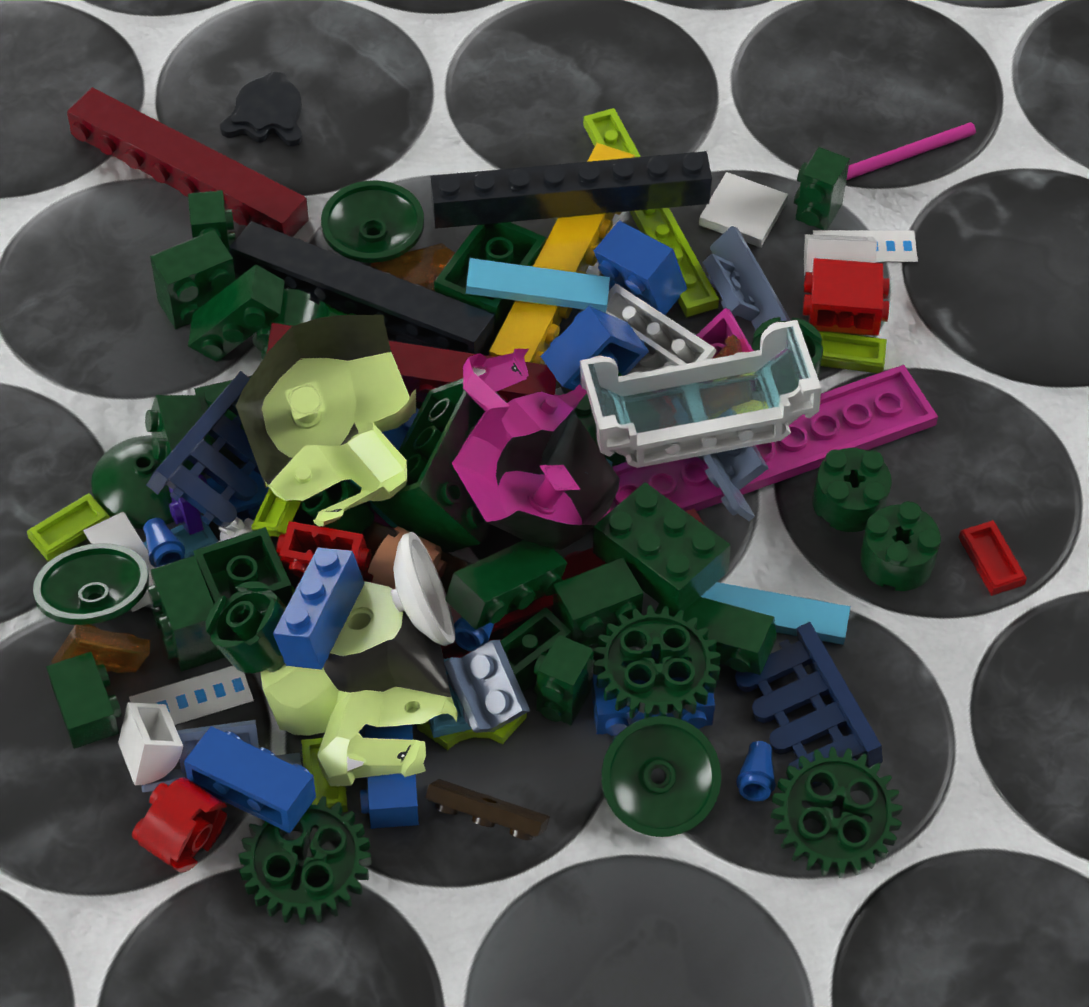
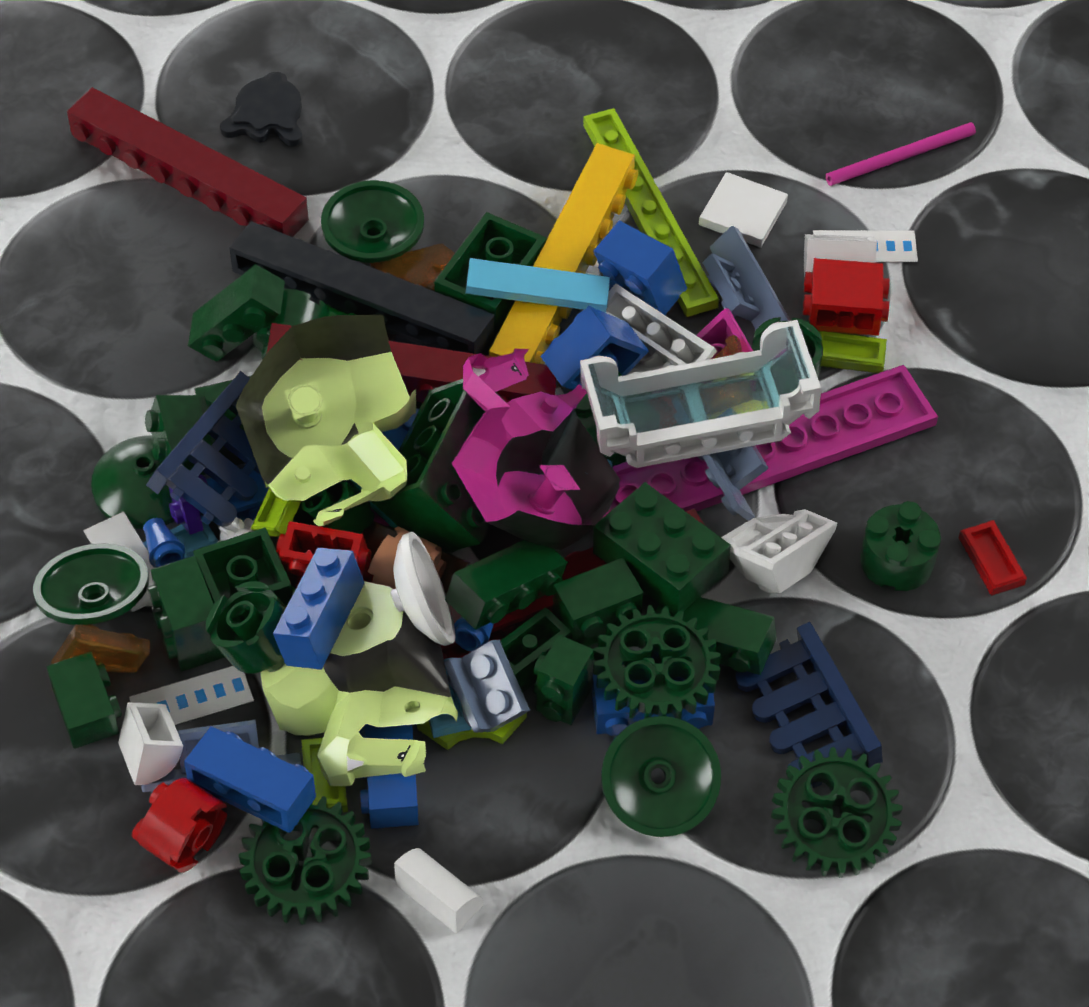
(66, 527): lime tile -> none
(191, 276): dark green brick -> none
(209, 214): dark green brick -> none
(436, 889): none -> white brick
(486, 809): dark brown tile -> none
(570, 189): black brick -> none
(756, 775): blue cone -> none
(779, 548): none -> white wedge
(789, 611): medium azure tile -> none
(821, 188): dark green brick -> none
(851, 488): dark green brick -> none

